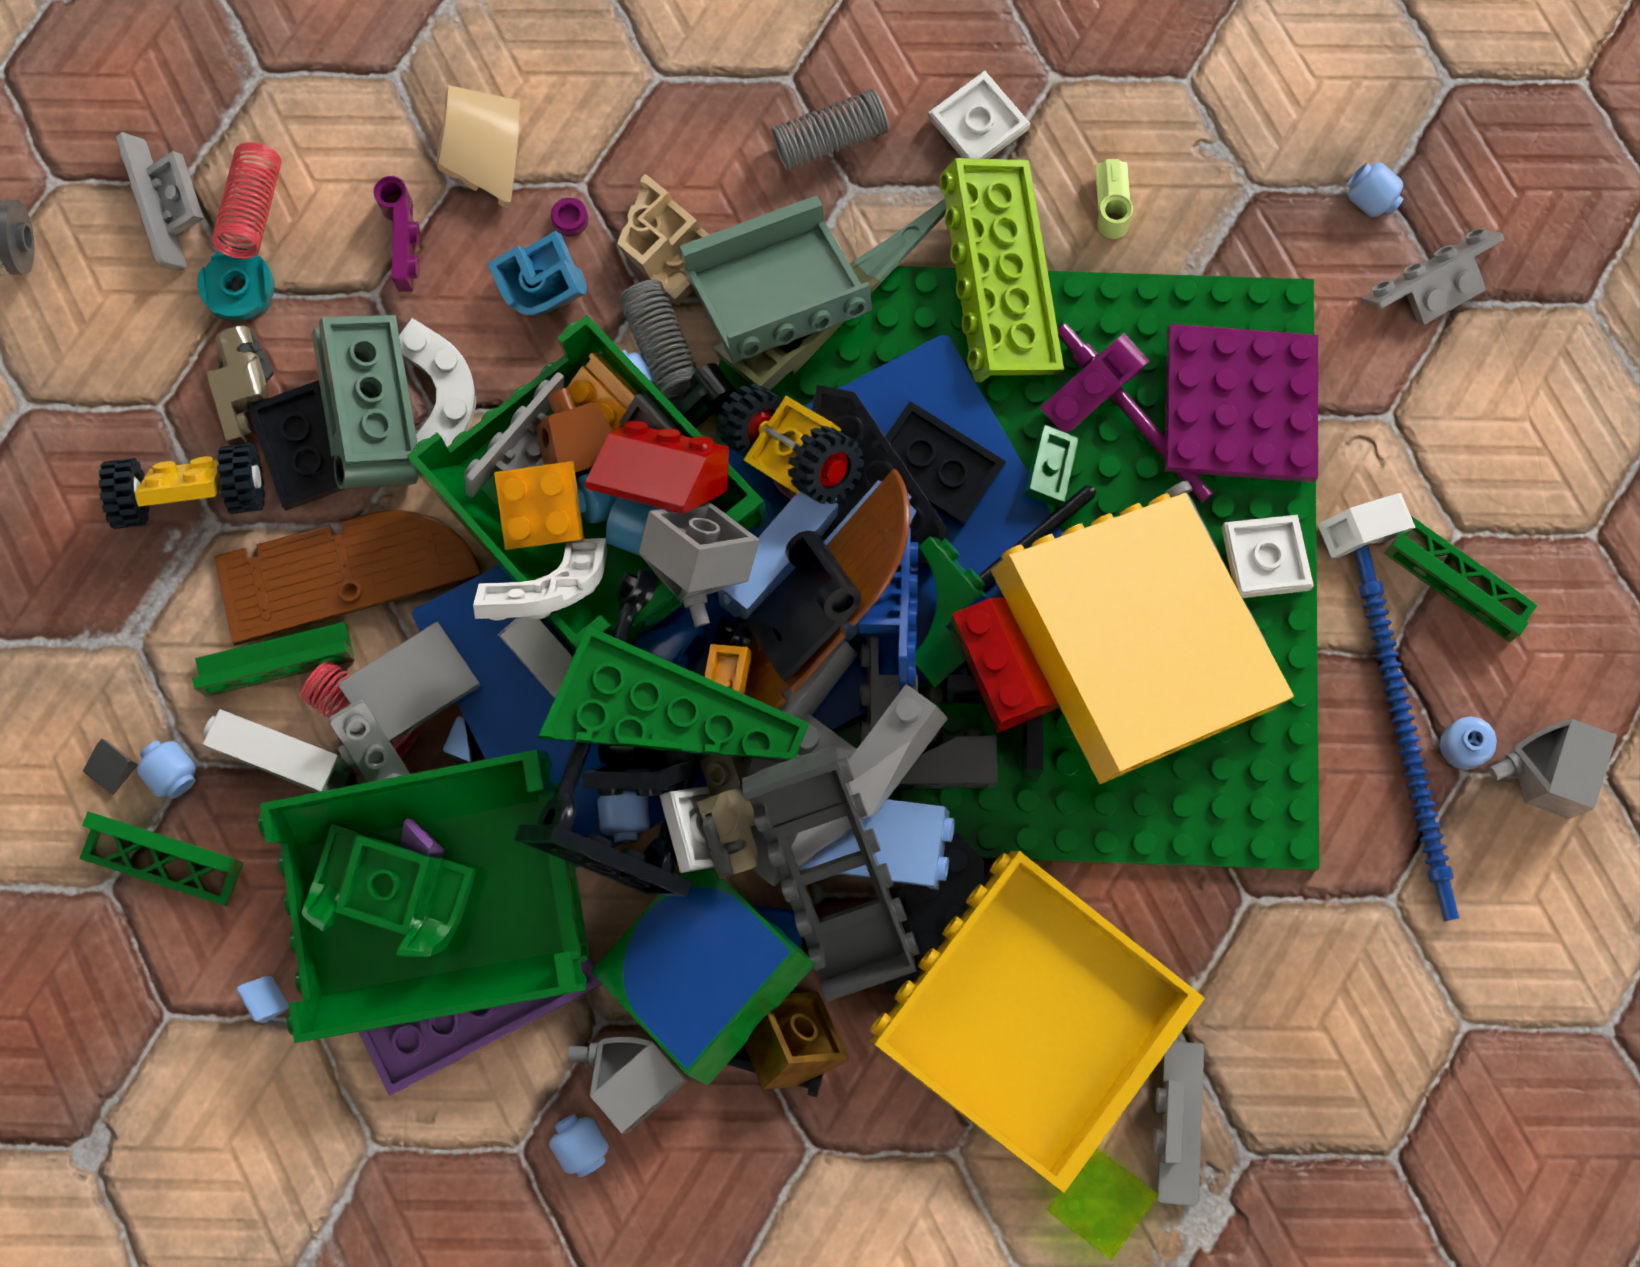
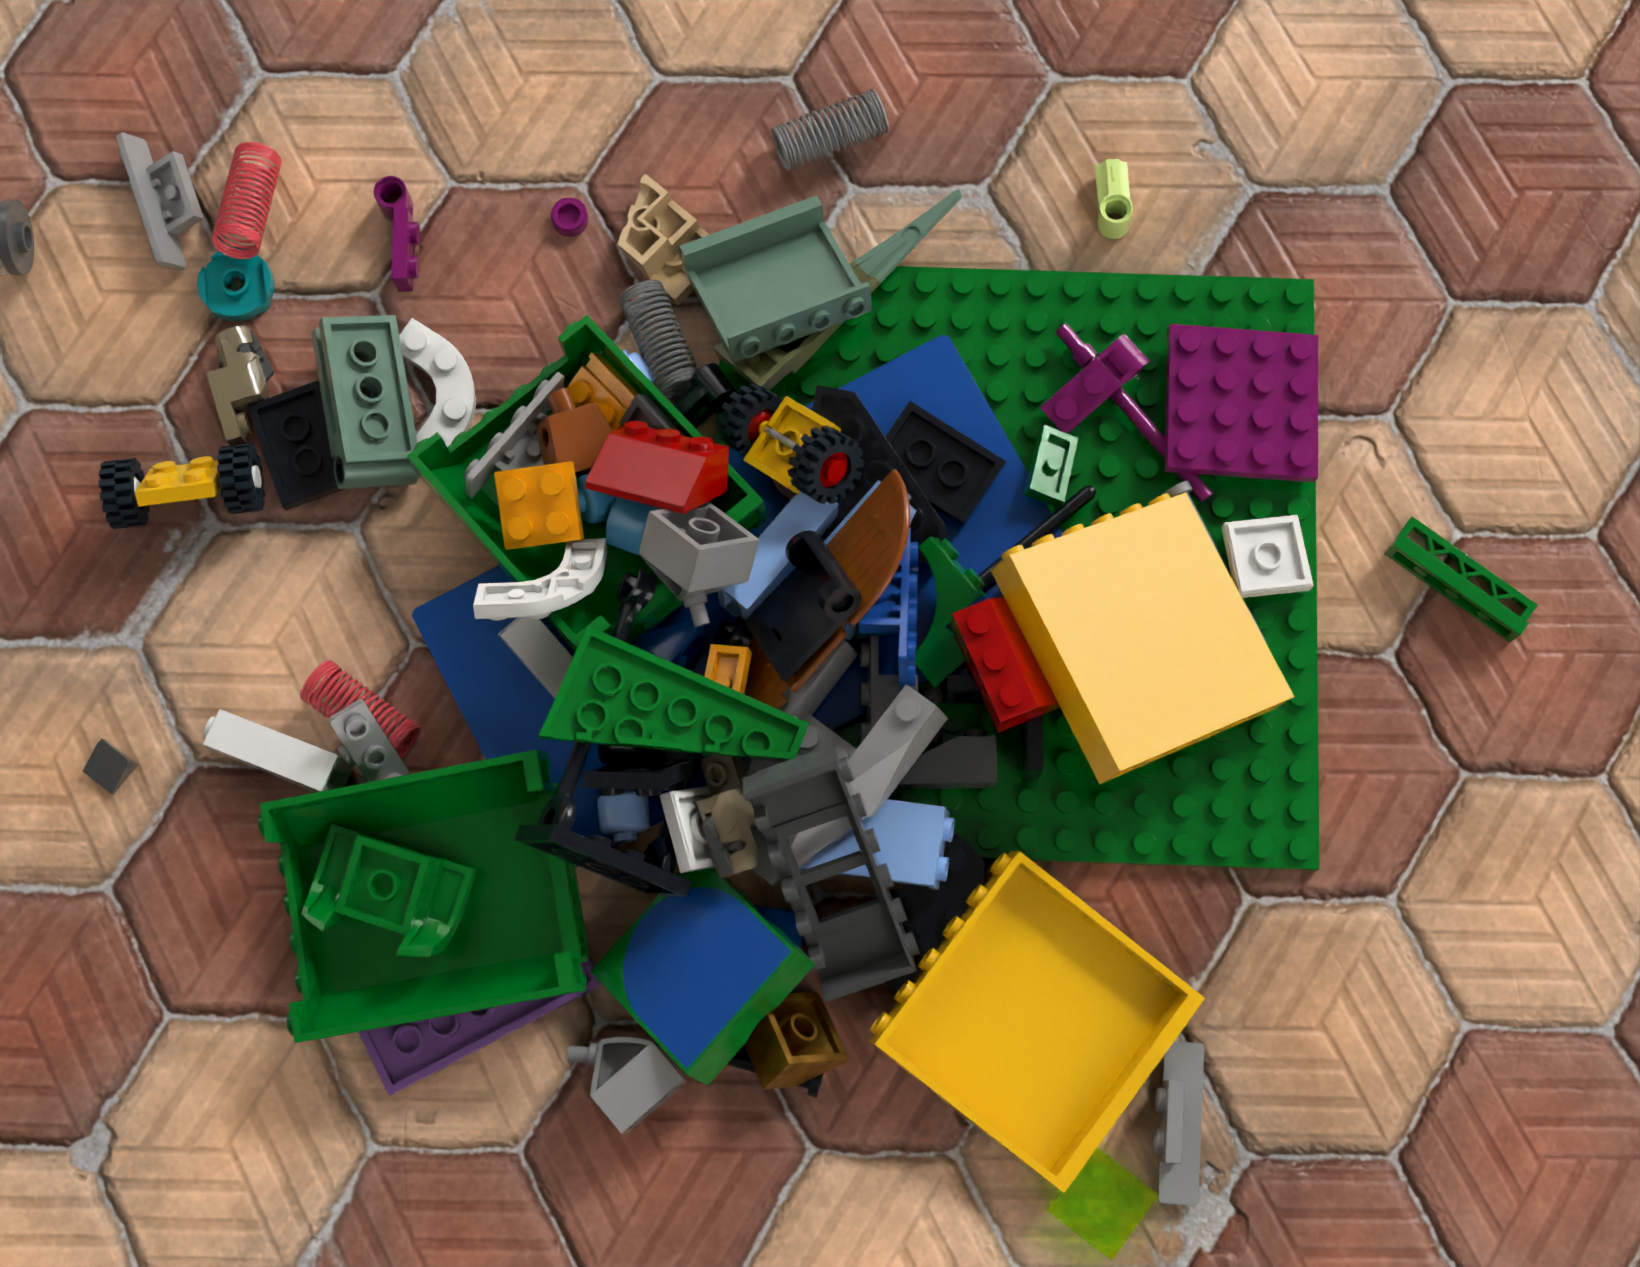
(159, 843): green fence -> none
(166, 769): light blue head -> none
(263, 999): light blue slope -> none
(272, 659): green fence -> none
(331, 575): dark orange door -> none
(412, 682): light grey tile -> none
(419, 840): medium lavender slope -> none
(459, 742): light blue slope -> none
(480, 141): tan slope -> none
(538, 277): dark azure brick -> none
(579, 1145): light blue head -> none
(979, 119): white plate -> none
(1000, 268): lime bracket -> none
(1366, 524): white slope -> none
(1375, 189): light blue head -> none
(1439, 282): light grey bracket -> none
(1439, 872): blue hose -> none
(1458, 749): light blue head -> none
(1560, 767): light grey piece -> none

